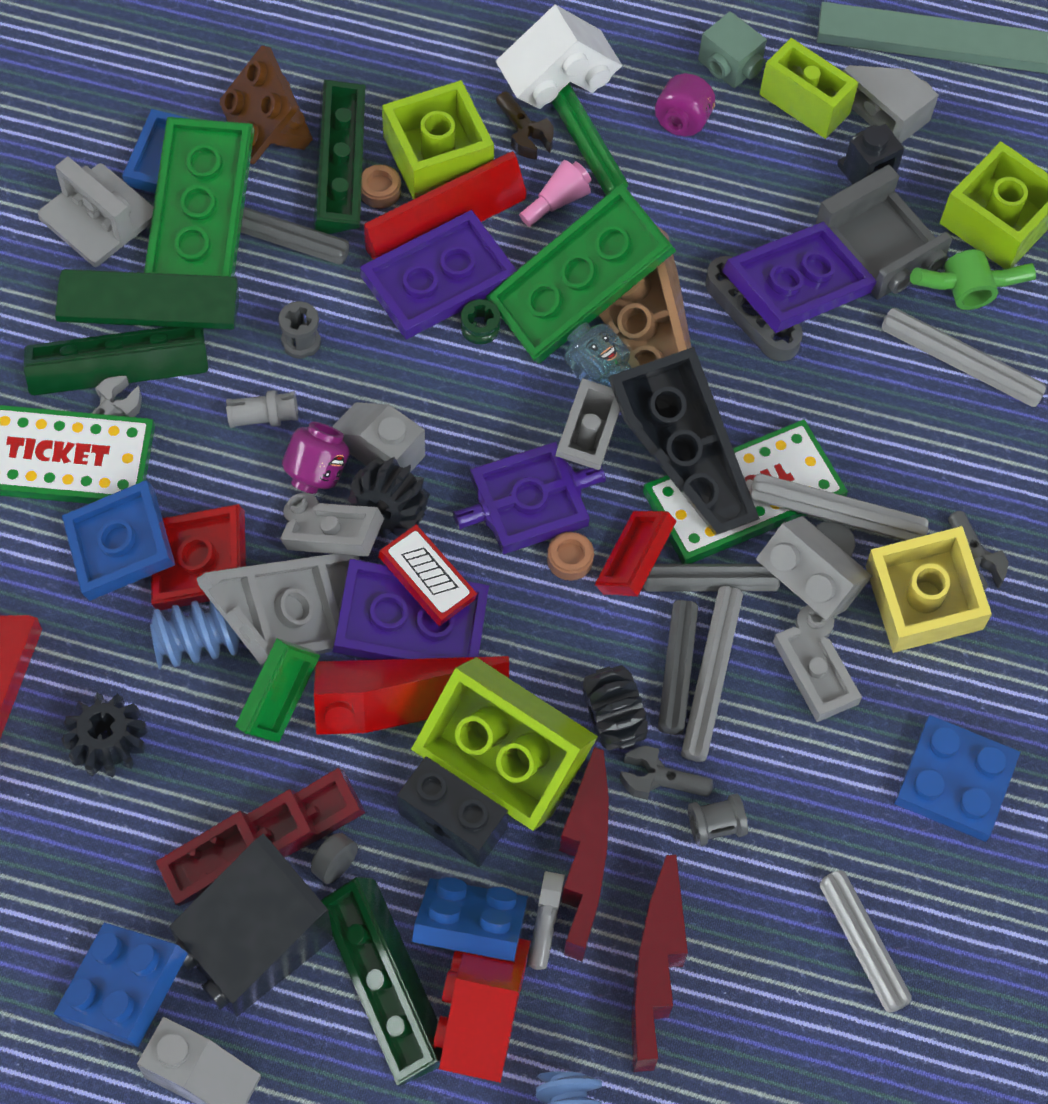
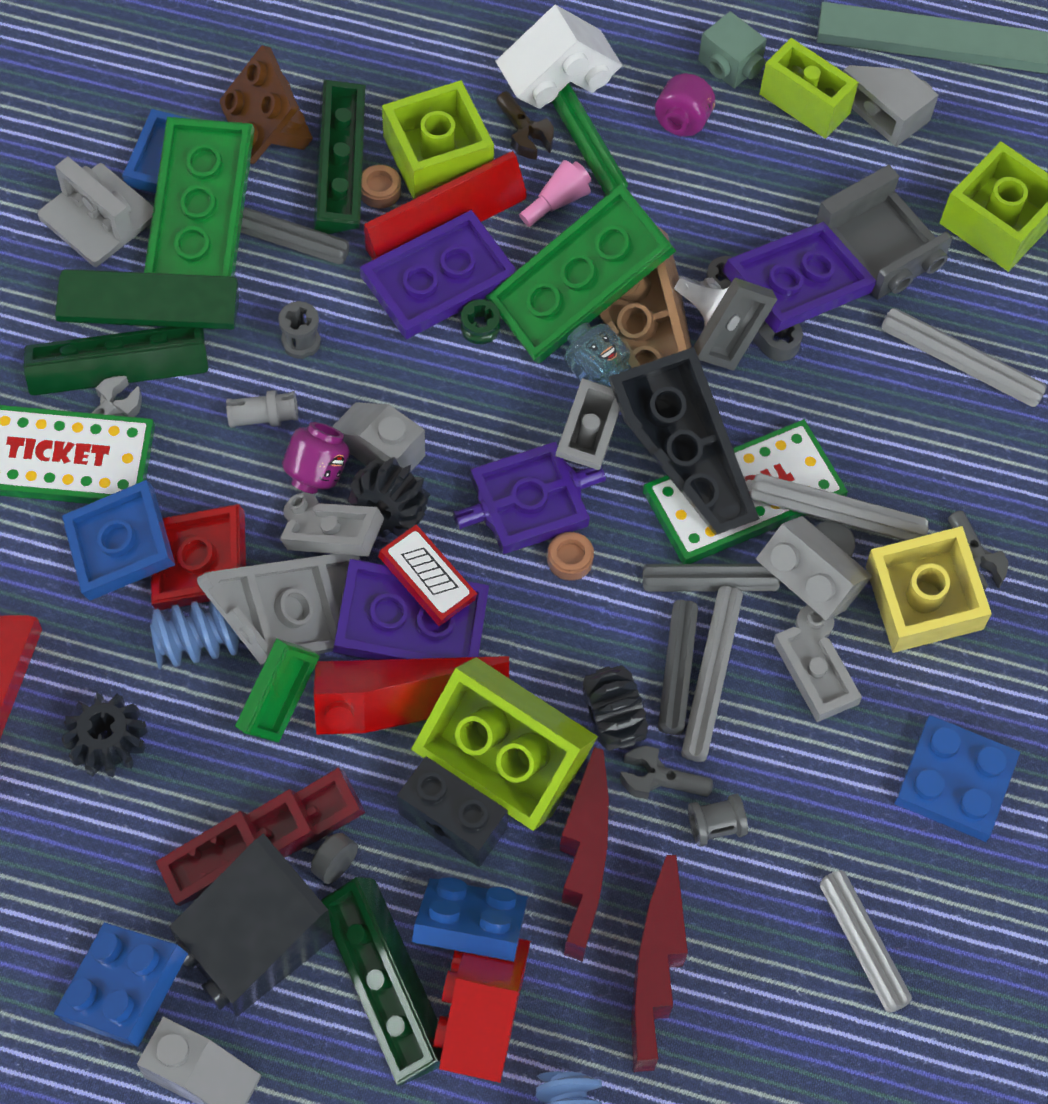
(545, 920): light grey bar -> none
(635, 553): red tile -> none
(729, 315): none -> dark grey piece
(868, 149): black brick -> none
(971, 278): bright green piece -> none

